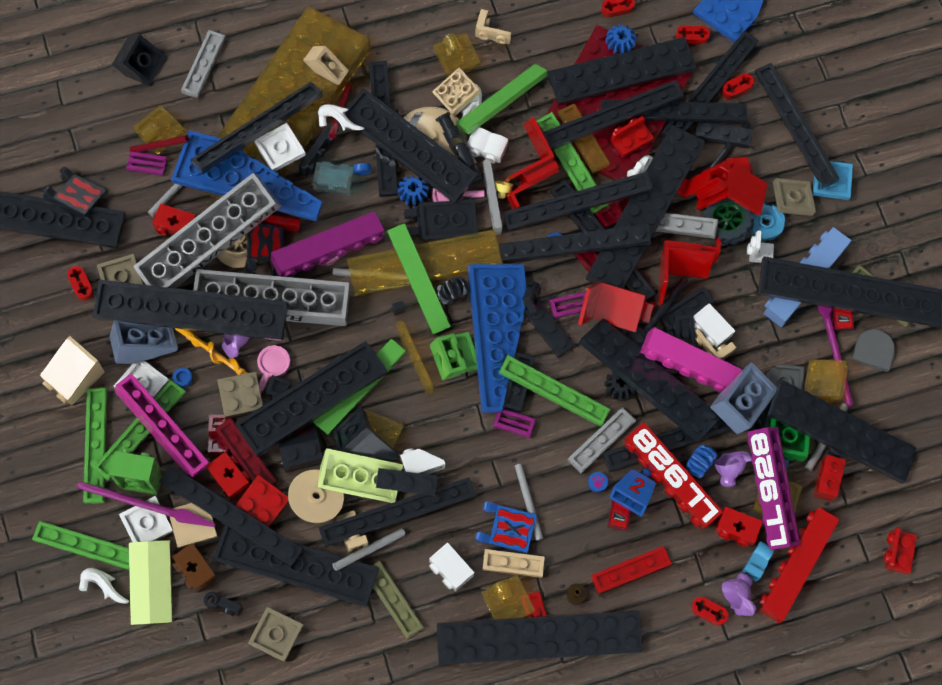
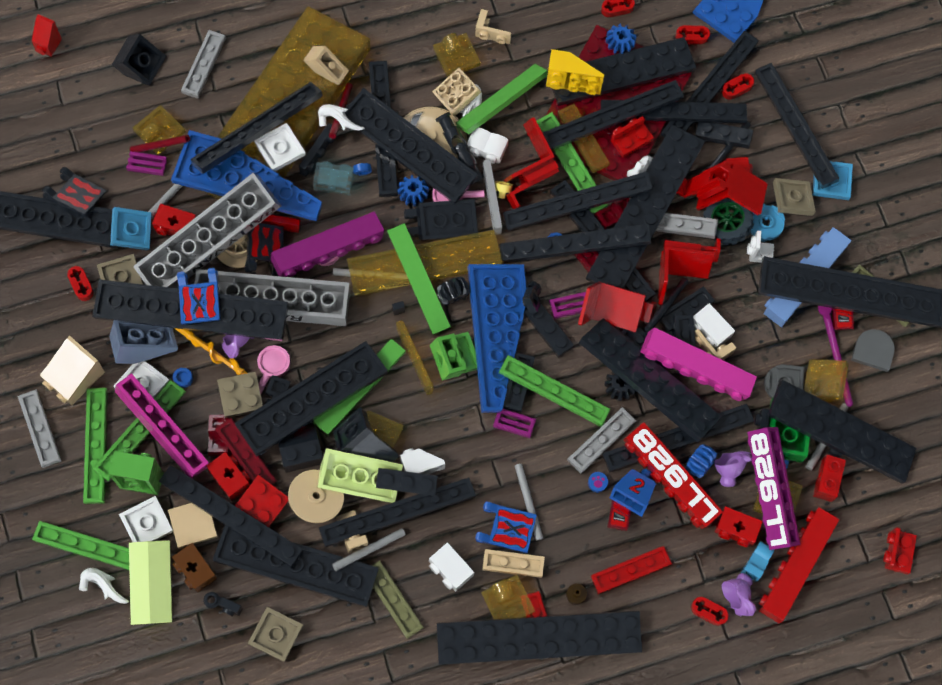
(39, 428): none -> light grey tile
(45, 36): none -> red slope
(130, 228): none -> dark azure plate
(180, 515): magenta piece -> none
(200, 300): none -> flag
(572, 74): none -> yellow slope
(744, 399): sand blue slope -> none

